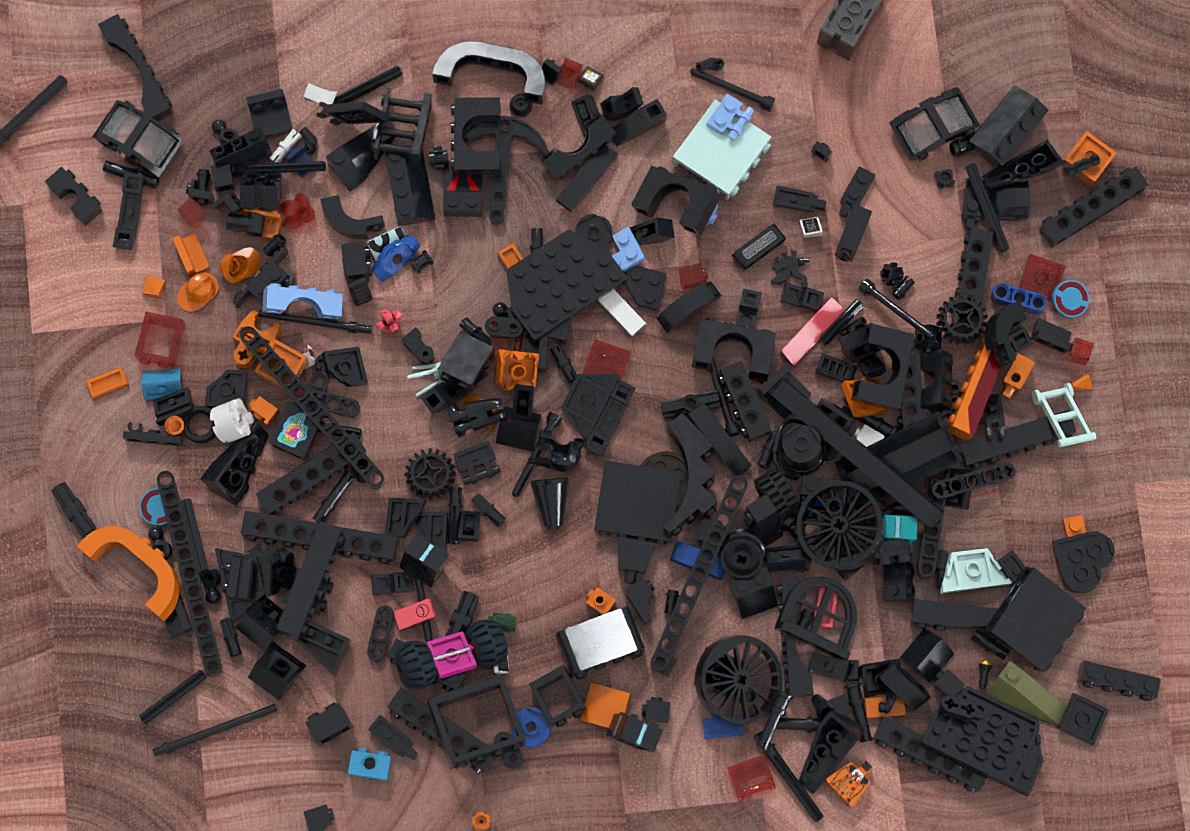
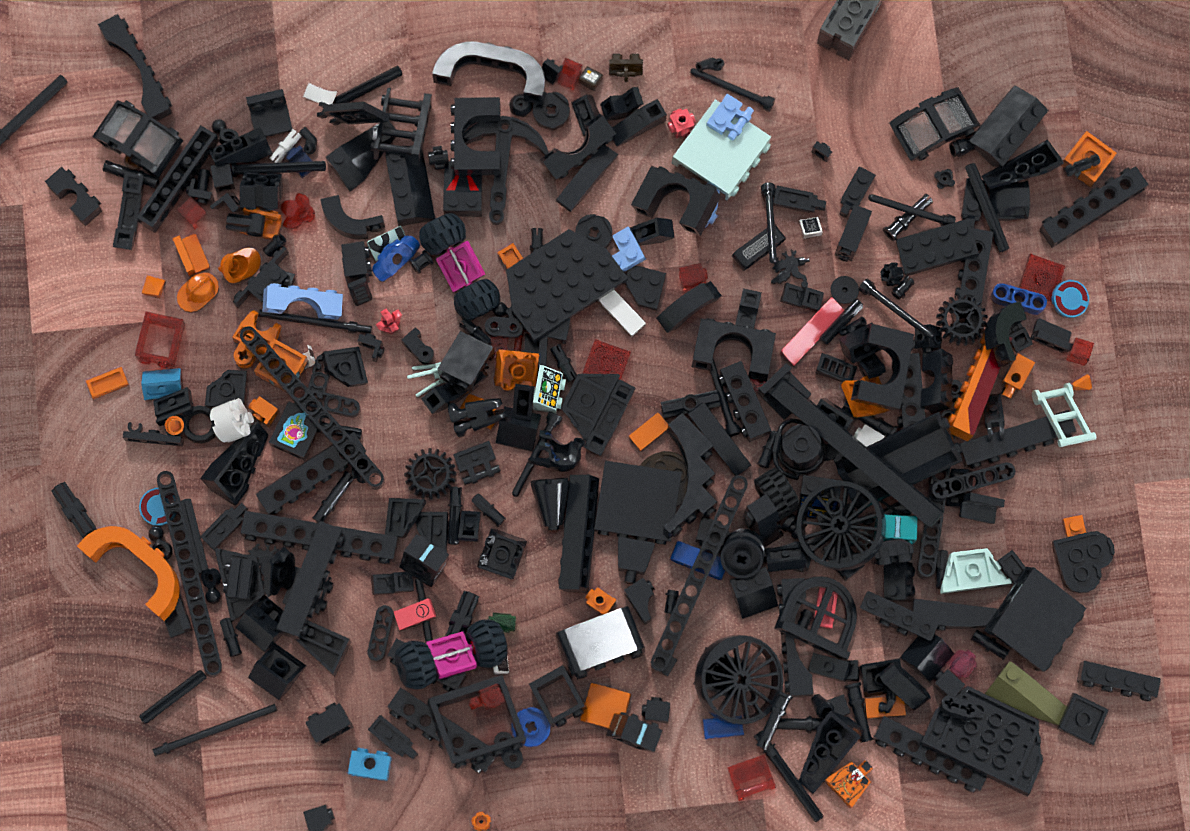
(177, 178): none -> black brick
(224, 526): none -> black hinge
(370, 341): none -> black bracket
(459, 266): none -> black plate
(489, 697): none -> clear red plate
(502, 553): none -> black slope
(548, 390): none -> slope
(556, 120): none -> black plate
(578, 533): none -> black brick
(626, 67): none -> dark brown hips
(649, 431): none -> orange tile
(681, 129): none -> coral brick
(768, 191): none -> black piece
(844, 289): none -> black piece
(898, 617): none -> black bracket
(901, 222): none -> black pin
(937, 247): none -> black plate
(943, 220): none -> black piece
(962, 663): none -> clear pink head
(979, 507): none -> black panel
(985, 666): black piece -> none

